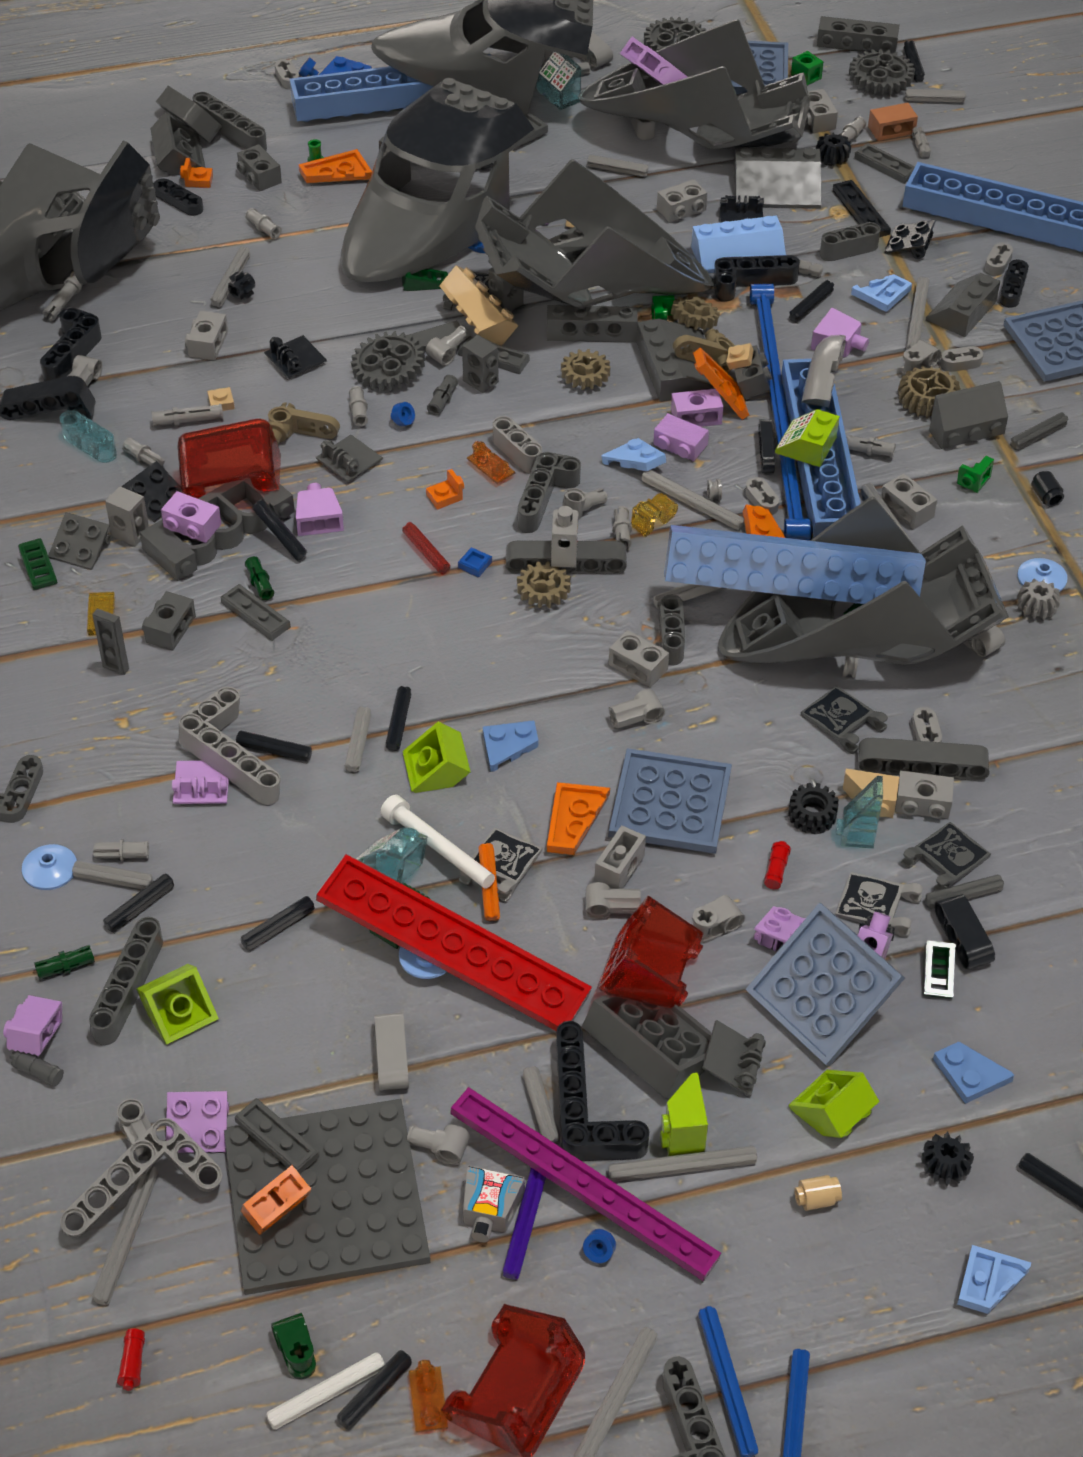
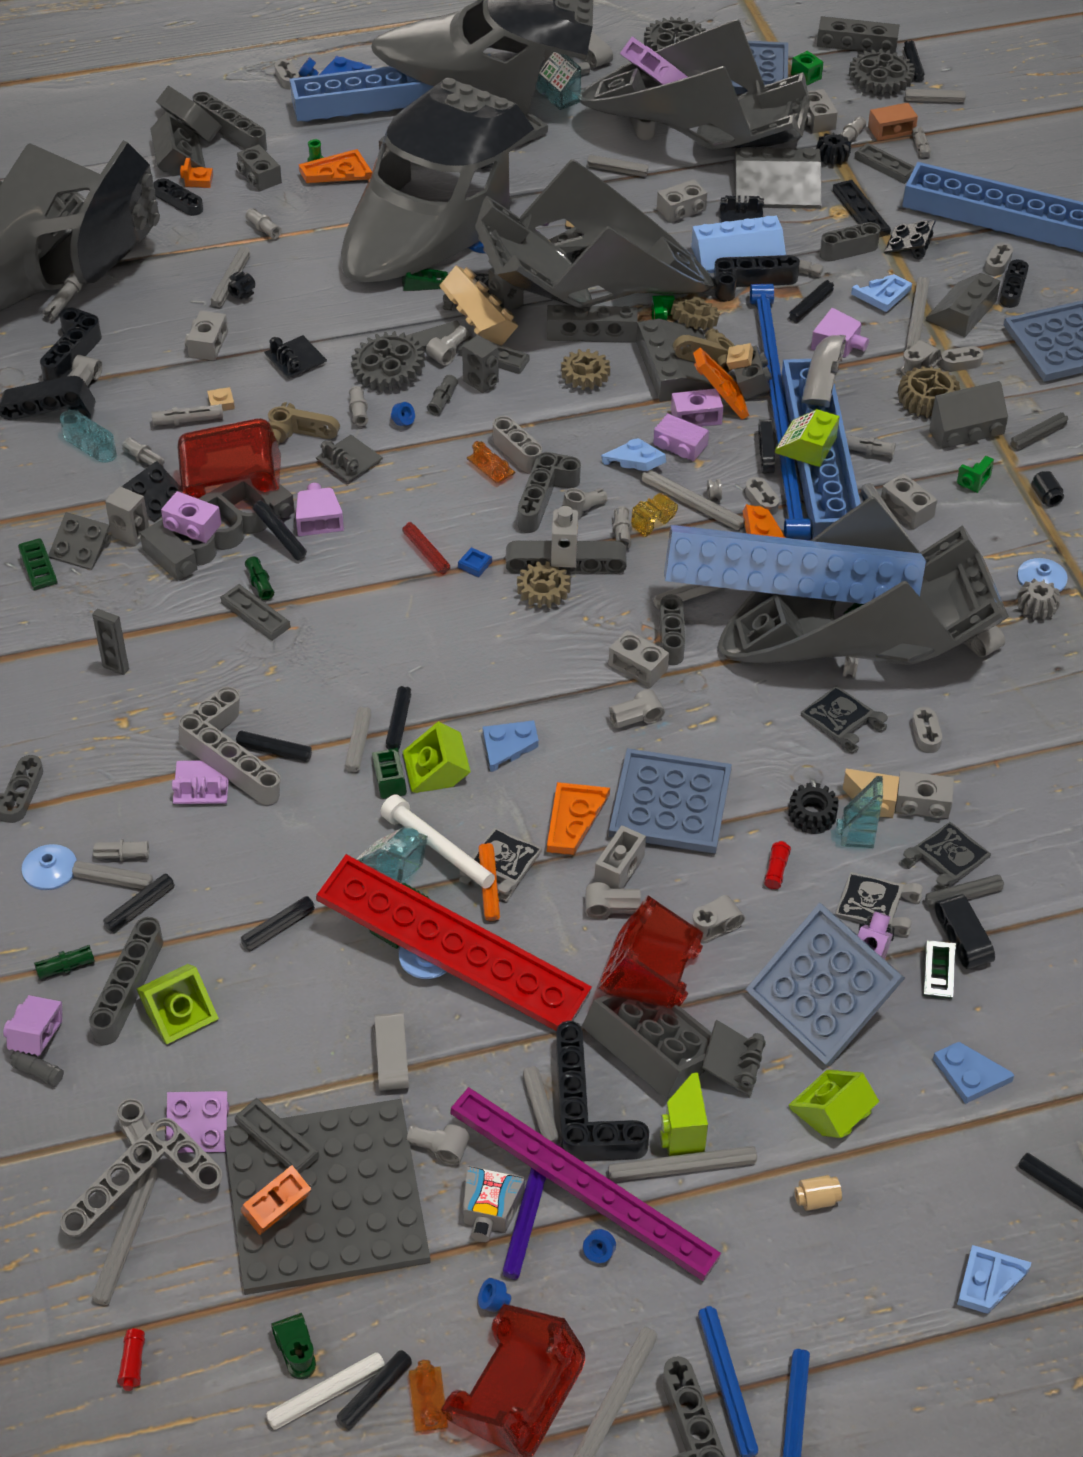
(103, 601): clear yellow tile -> none
(169, 620): dark grey brick -> none
(389, 774): none -> dark green slope
(446, 492): orange bracket -> none
(493, 1295): none -> blue tile
(778, 925): lavender hinge -> none
(924, 757): dark grey beam -> none
(947, 1158): black gear -> none

